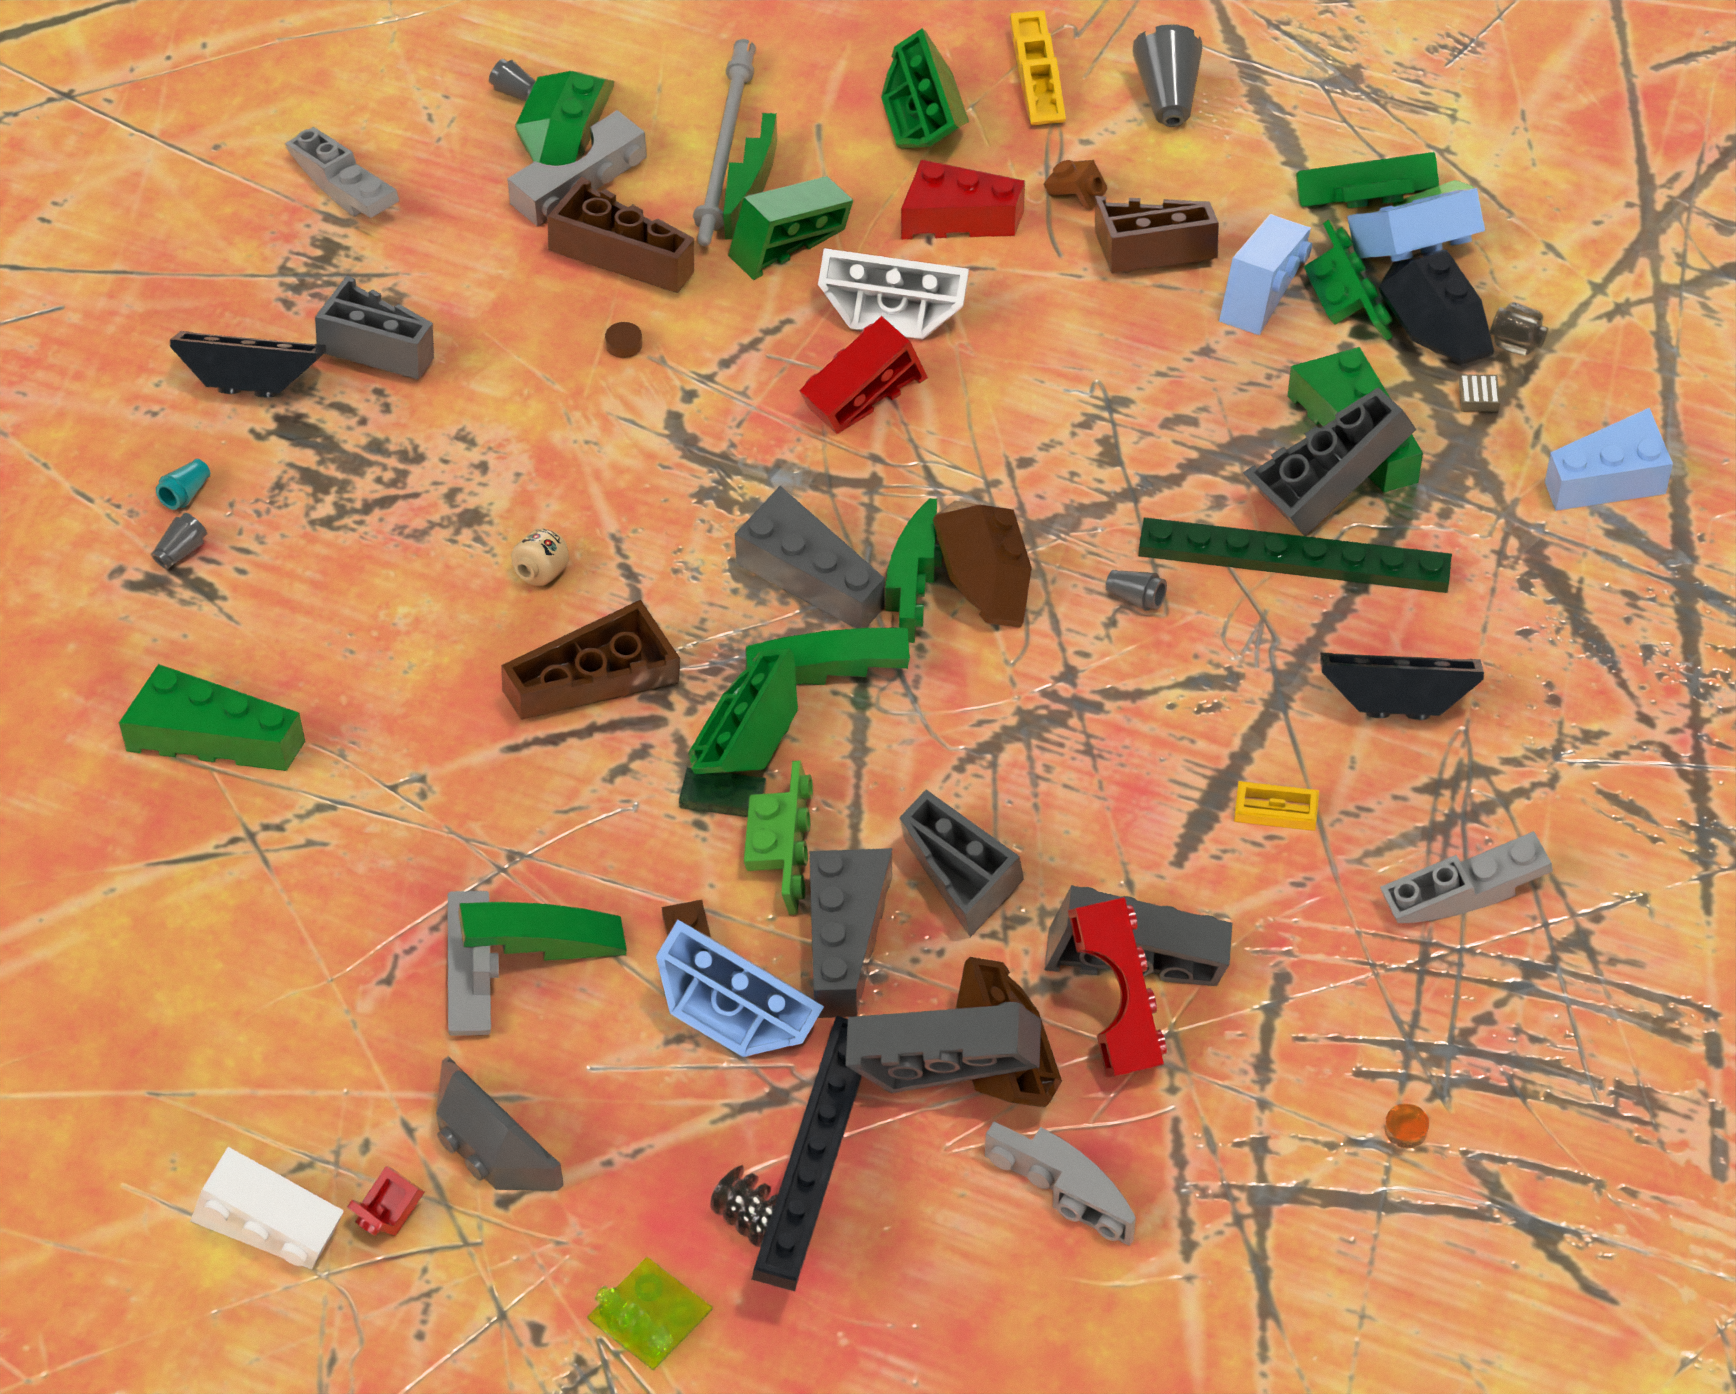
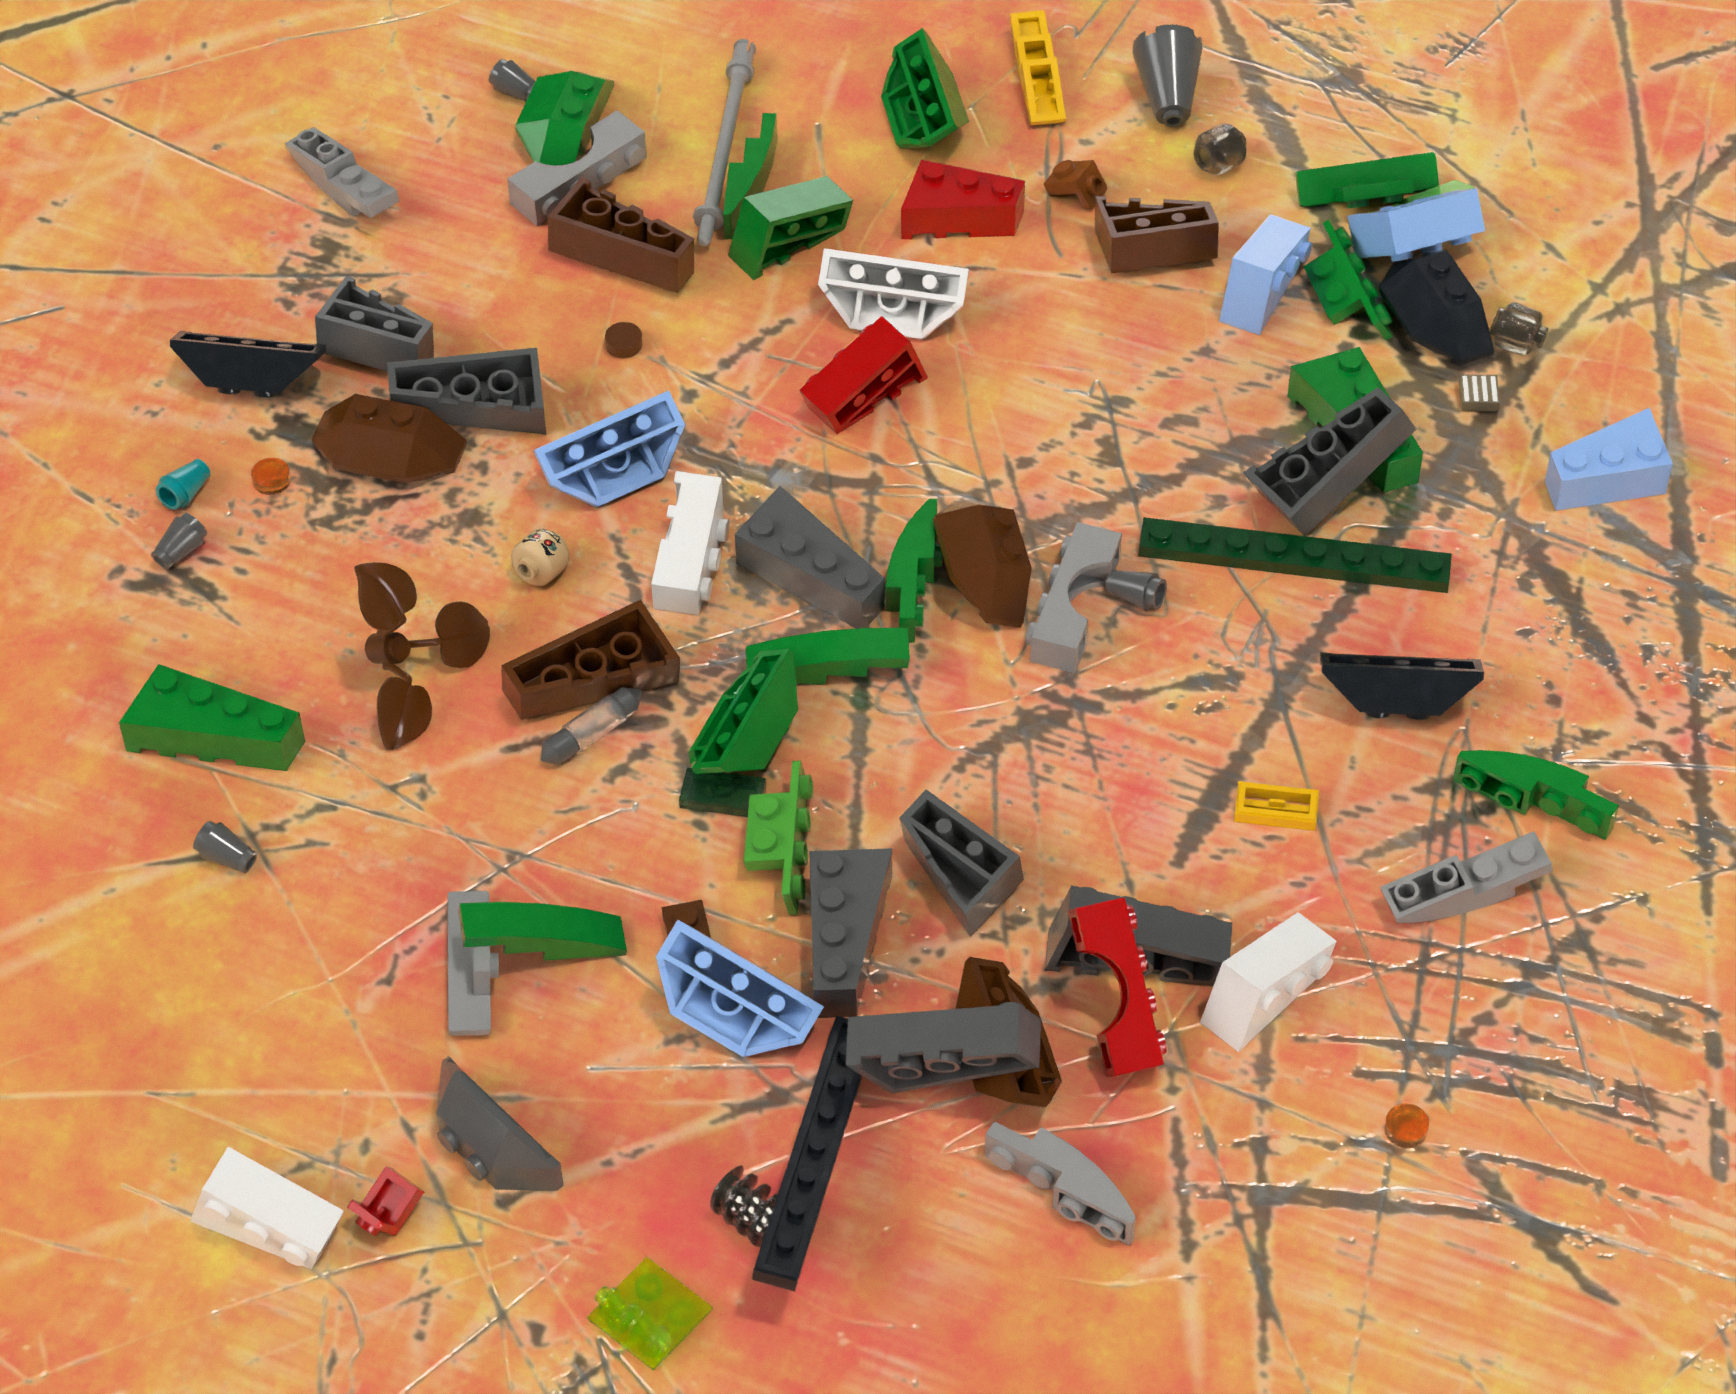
(224, 847): none -> dark grey cone
(271, 476): none -> clear orange tile
(387, 440): none -> reddish brown wedge
(463, 634): none -> reddish brown plant
(475, 389): none -> dark grey wedge
(590, 725): none -> piece
(615, 452): none -> light blue wedge
(691, 545): none -> white wedge
(1061, 631): none -> light grey arch
(1220, 149): none -> clear smoke head
(1266, 979): none -> white wedge
(1525, 781): none -> green slope

